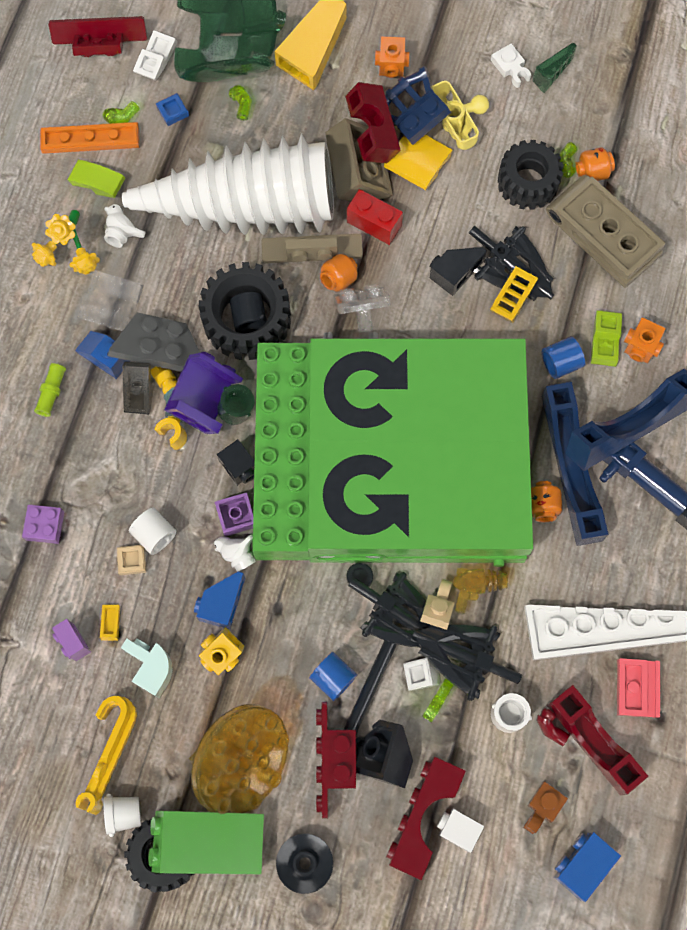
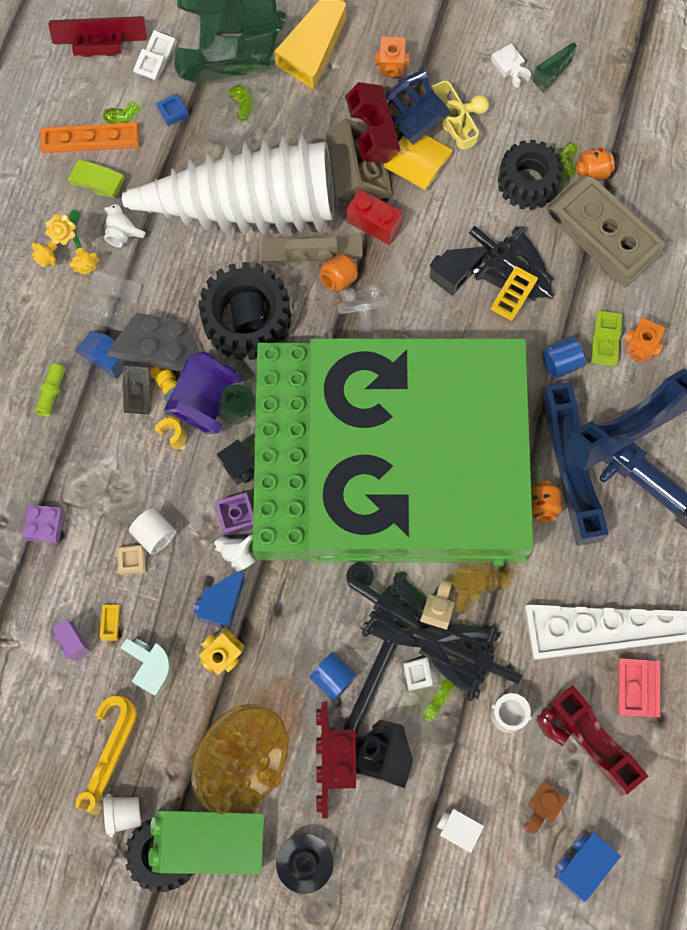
(440, 782): dark red arch -> none

